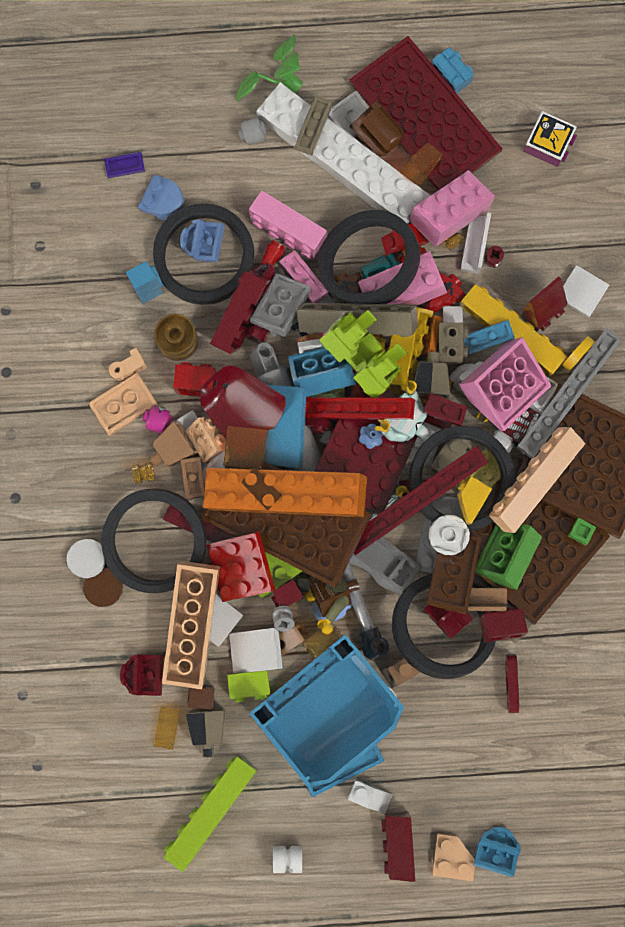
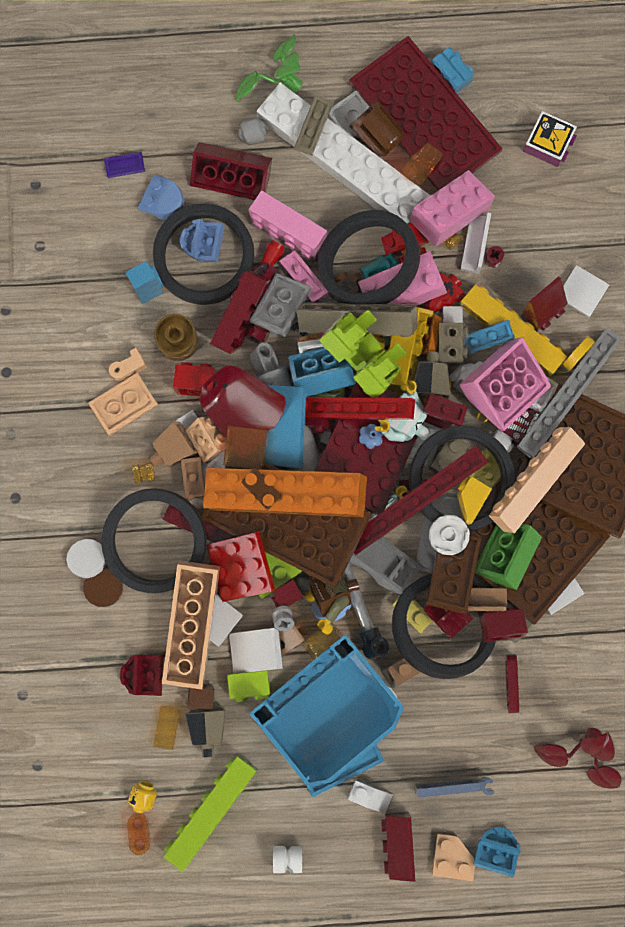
(138, 833): none -> clear orange plate
(142, 796): none -> yellow head
(157, 419): dark pink head -> none
(229, 171): none -> dark red slope
(417, 616): none -> light yellow plate
(454, 787): none -> sand blue tile
(570, 594): none -> white tile
(582, 531): bright green plate -> none
(594, 743): none -> dark red plant

